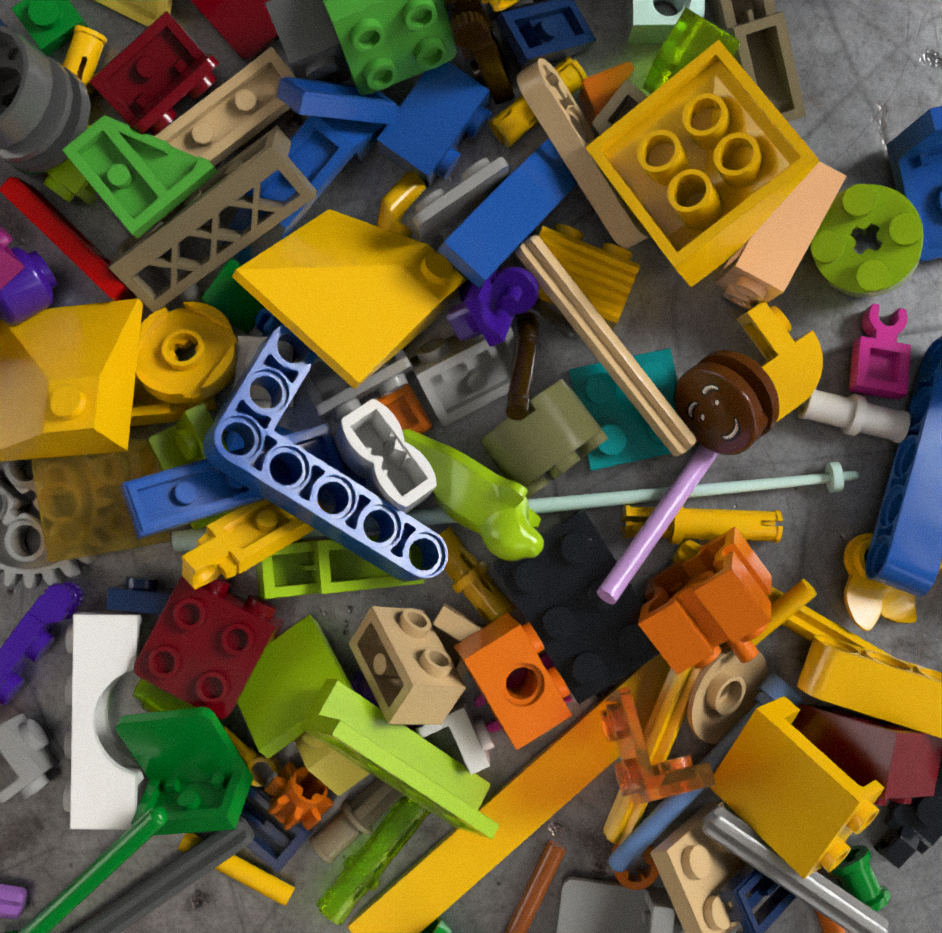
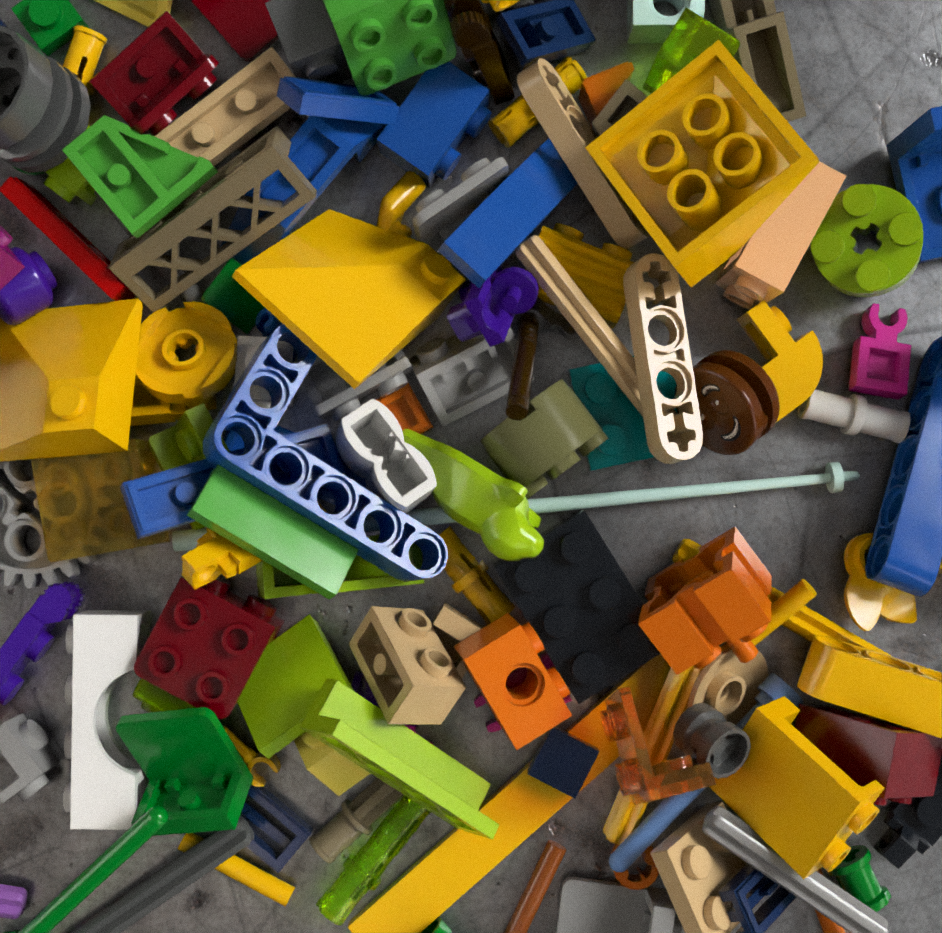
(138, 595): dark blue bracket -> none
(273, 532): none -> bright green tile
(297, 797): orange gear -> none
(470, 735): white bracket -> none
(563, 761): none -> dark blue tile
(653, 358): none -> tan beam
(656, 525): lavender bar -> none
(708, 523): yellow pin -> none
(709, 738): none -> dark grey wheel

